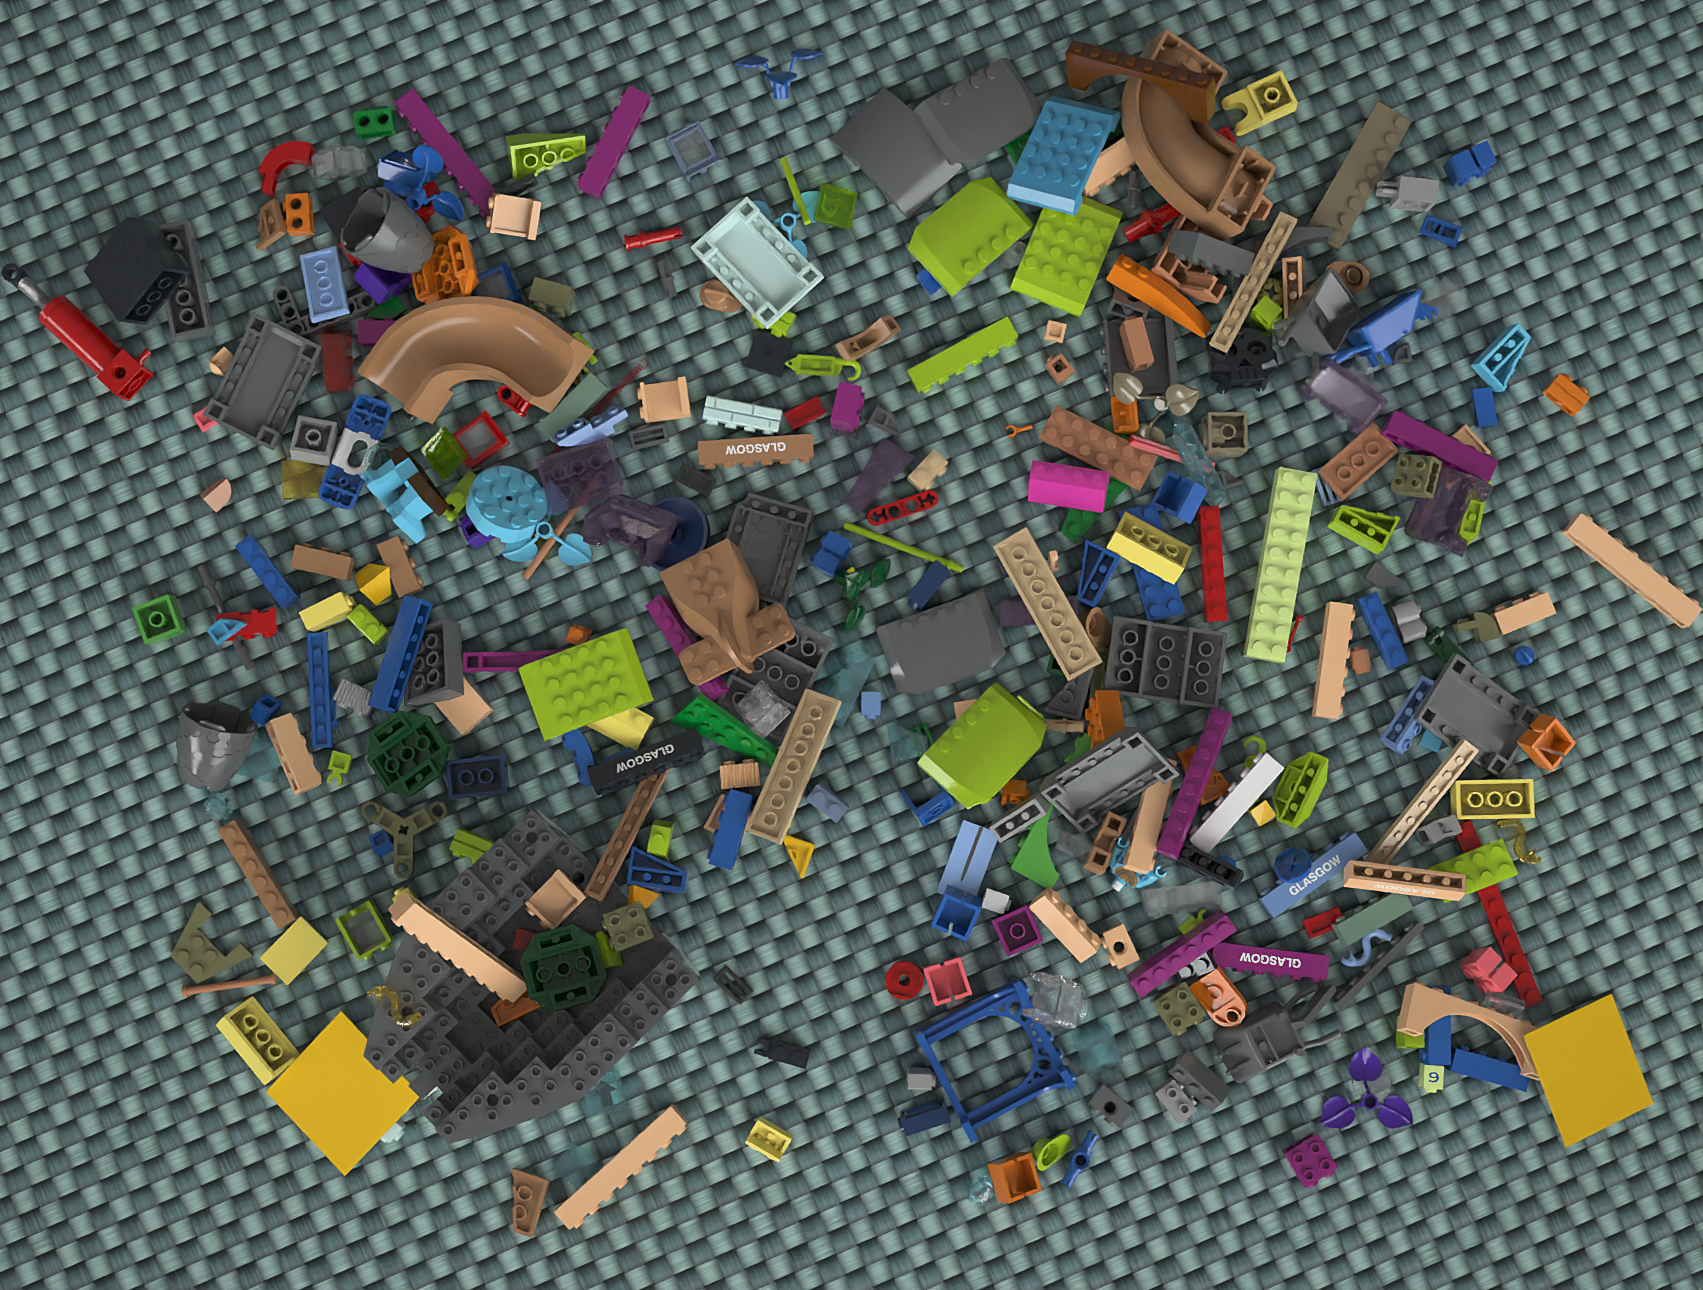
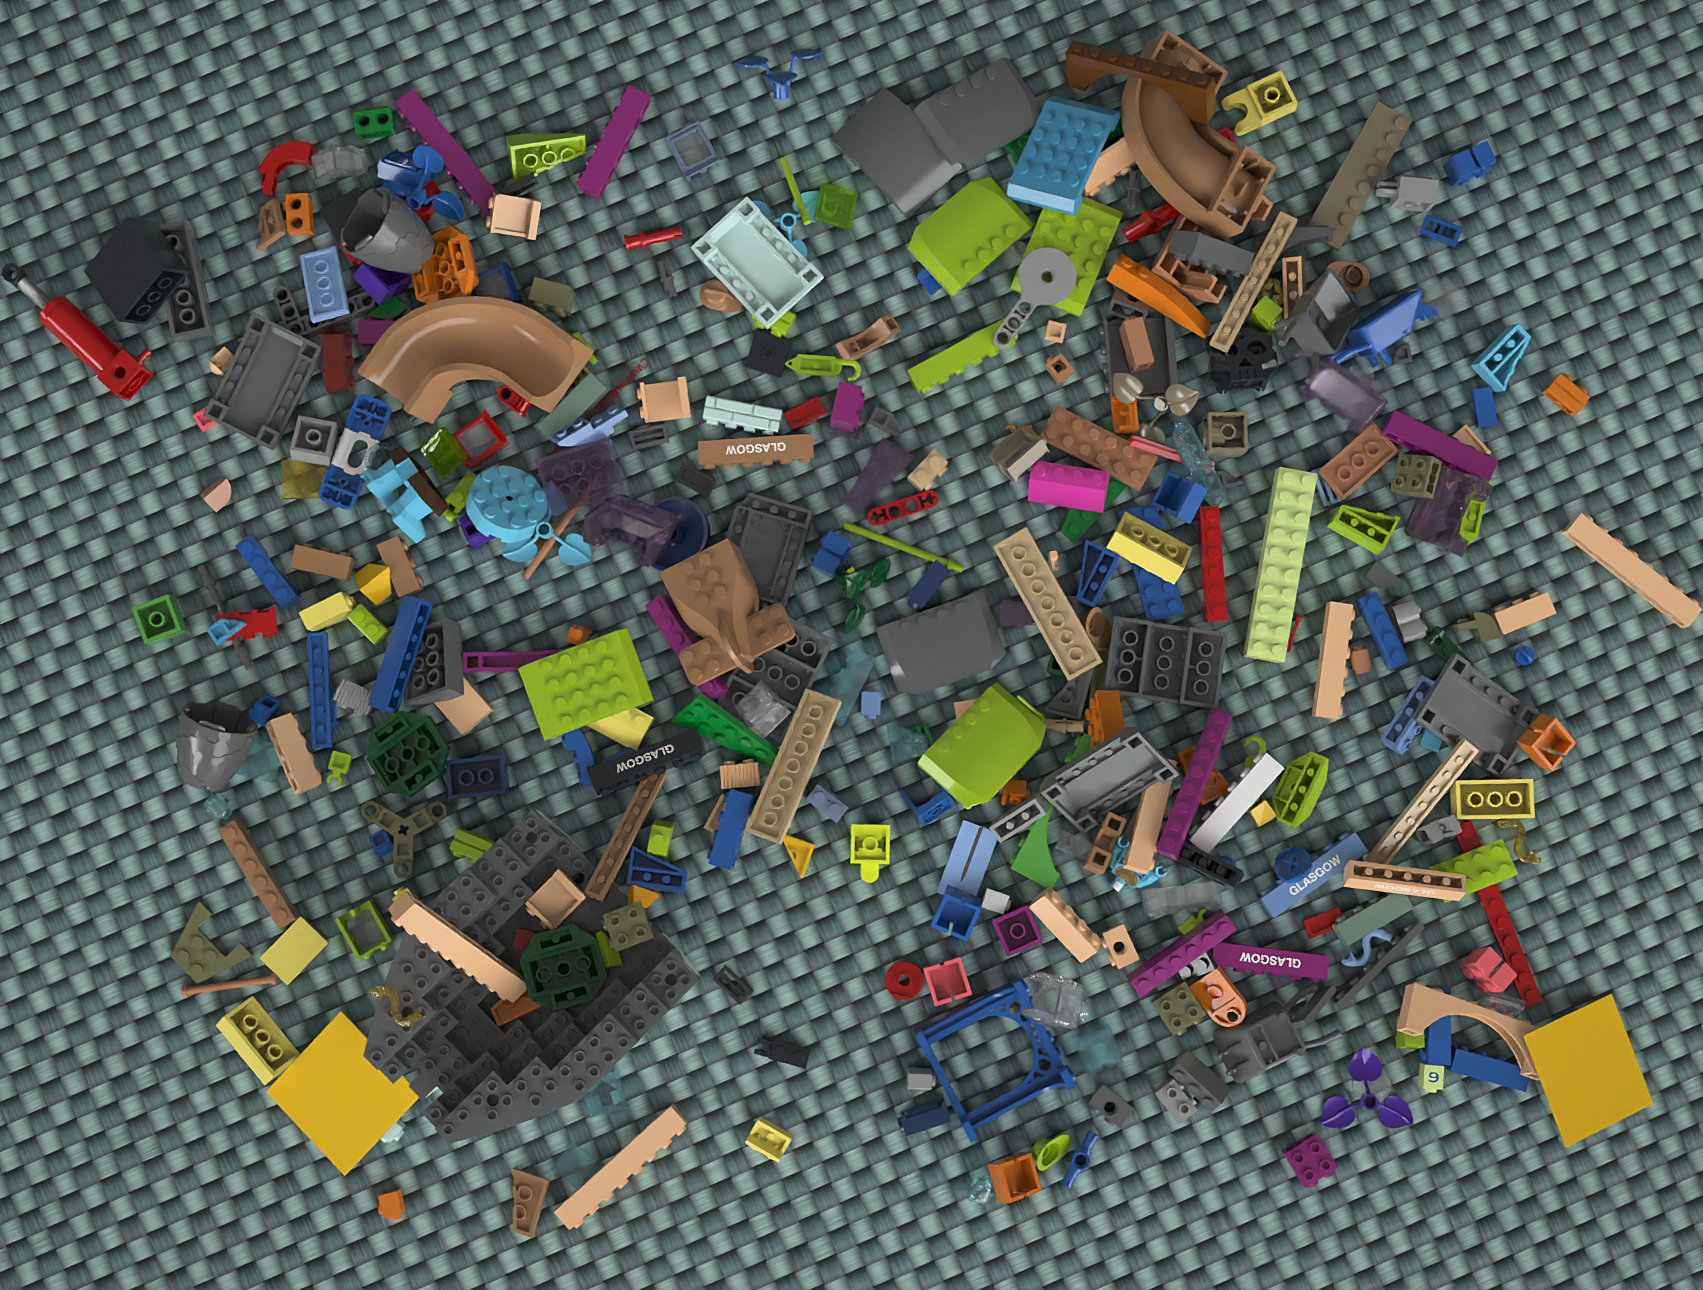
(391, 1204): none -> orange brick
(870, 848): none -> neon yellow brick
(1018, 452): none -> dark tan window
(1036, 290): none -> light grey beam

